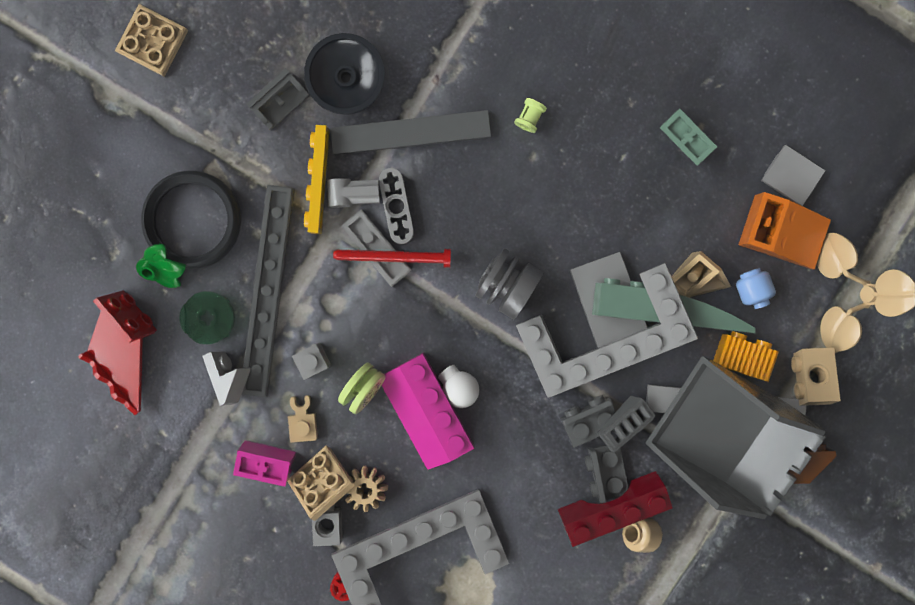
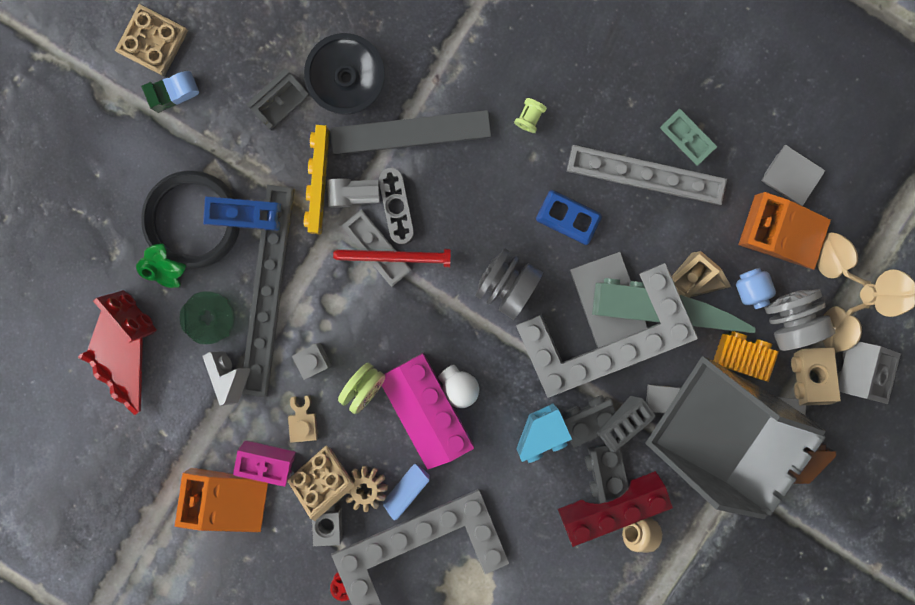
(170, 91): none -> leg
(220, 502): none -> orange slope
(240, 213): none -> blue plate
(406, 491): none -> light blue slope
(542, 432): none -> medium azure slope
(566, 225): none -> blue piece
(646, 175): none -> light grey tile
(799, 319): none -> light grey wheel
(868, 372): none -> light grey slope

